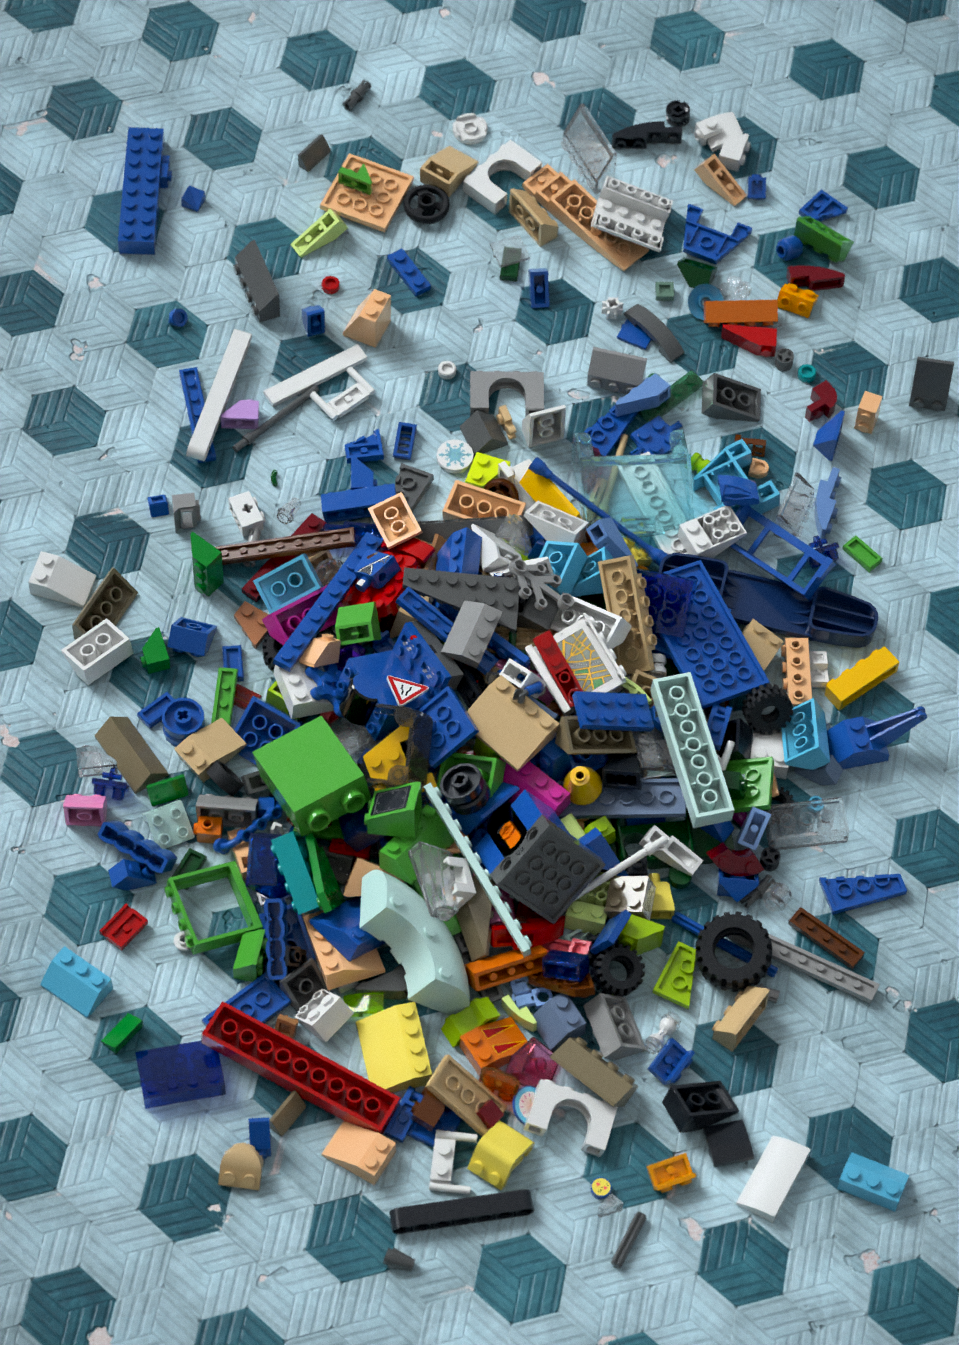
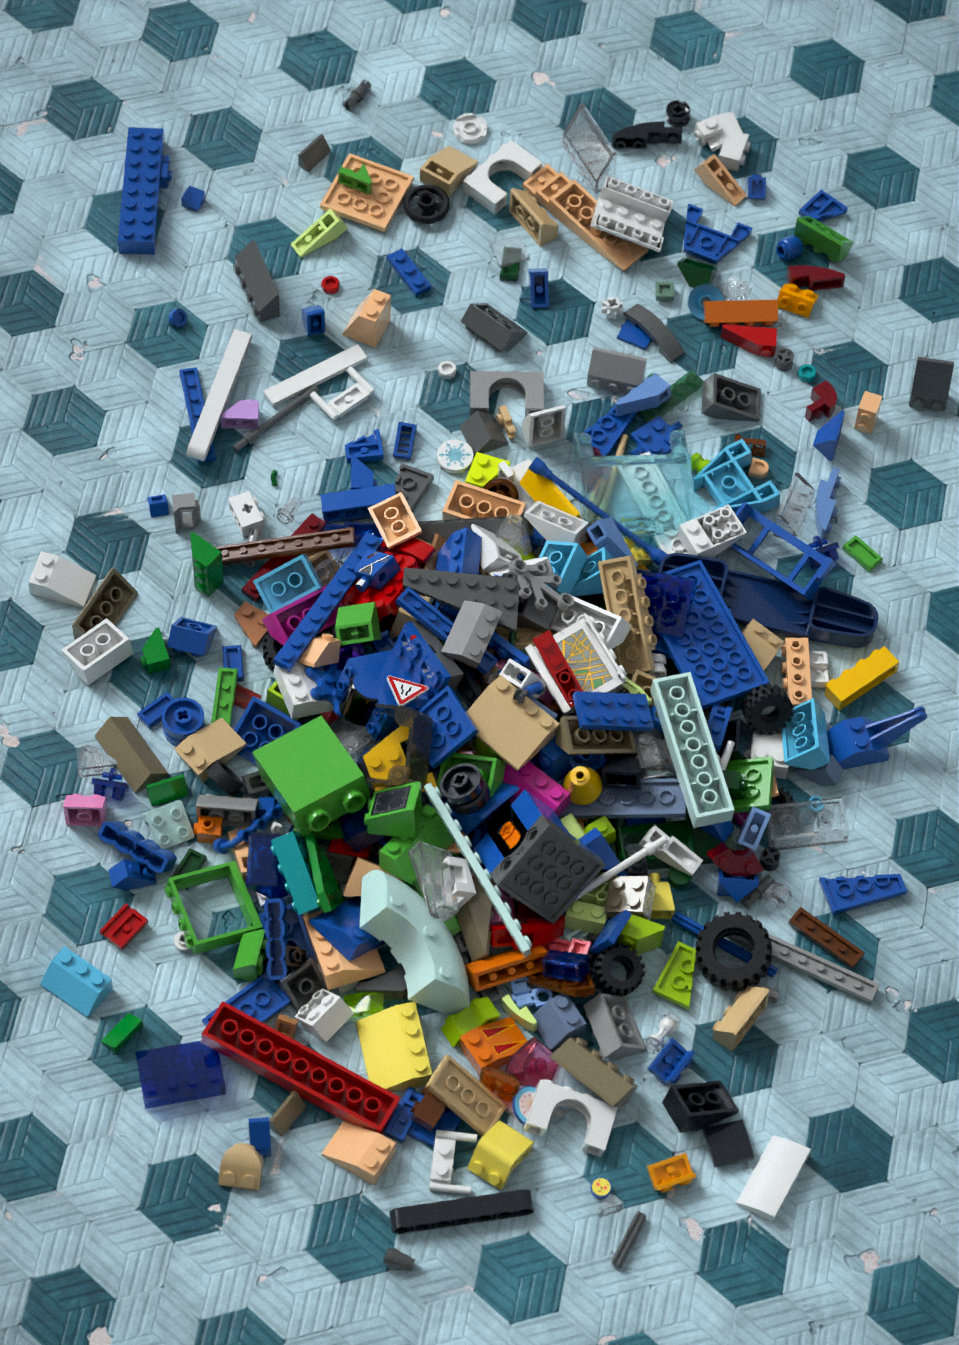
(490, 1113): dark red tile -> none
(492, 326): none -> dark grey slope
(536, 550): blue slope -> none
(737, 491): blue slope -> none
(872, 1181): medium azure slope -> none

